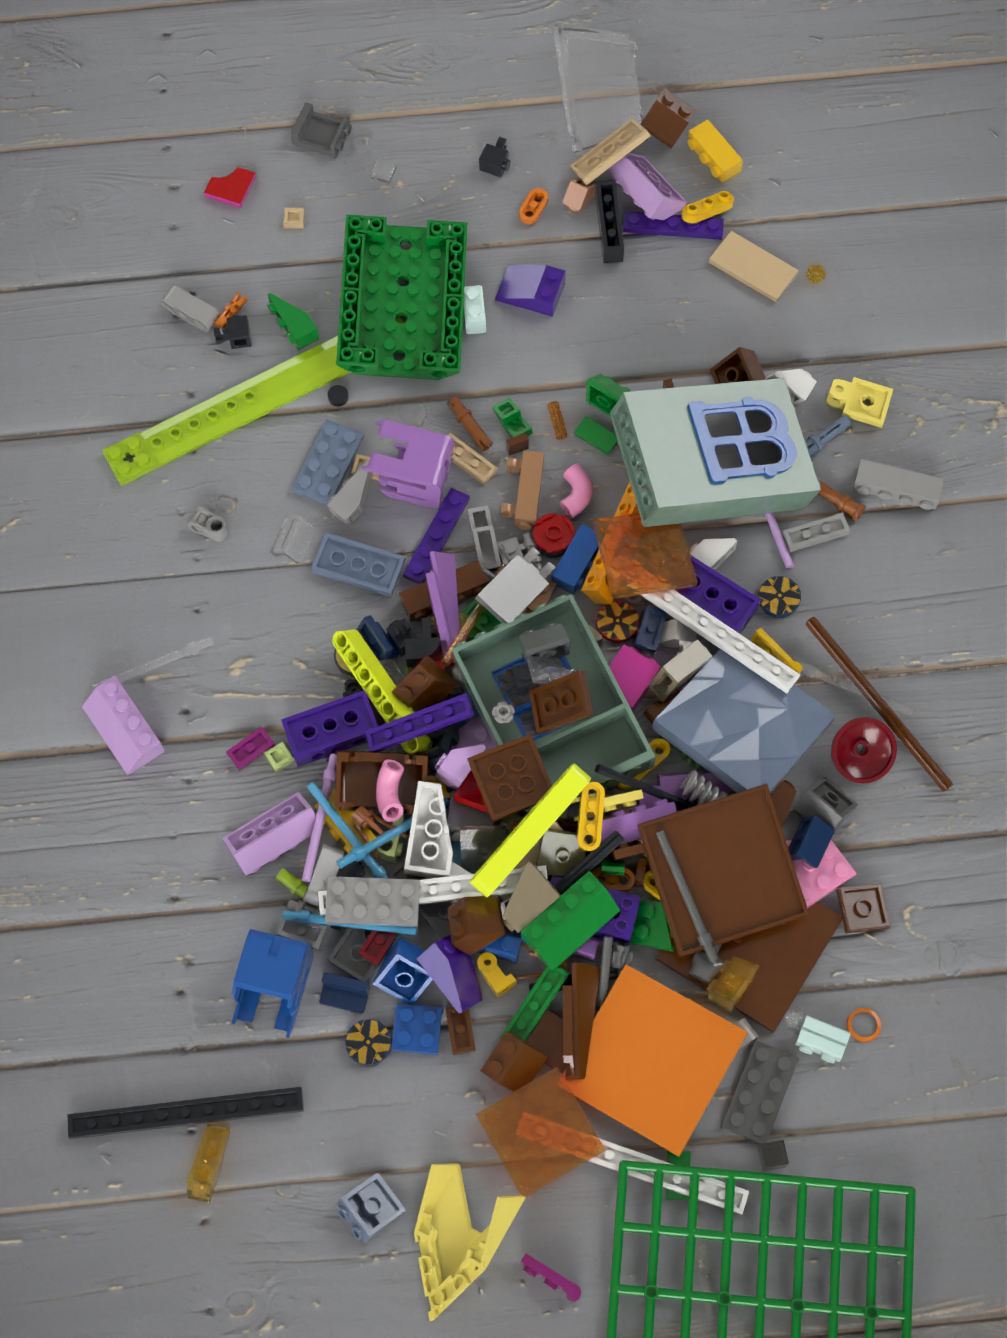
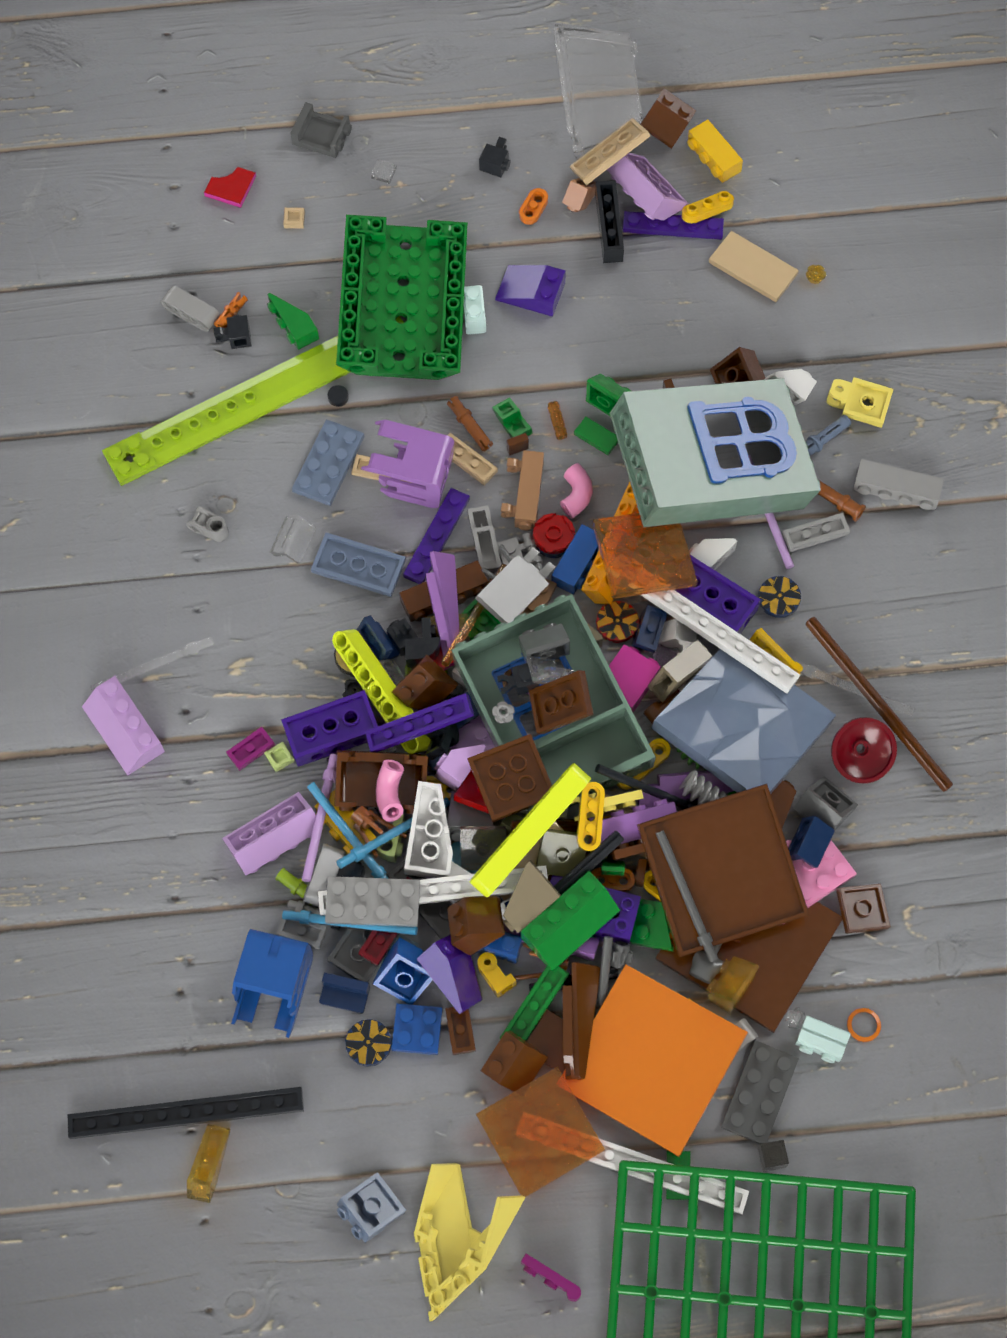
(351, 499): light grey slope -> none

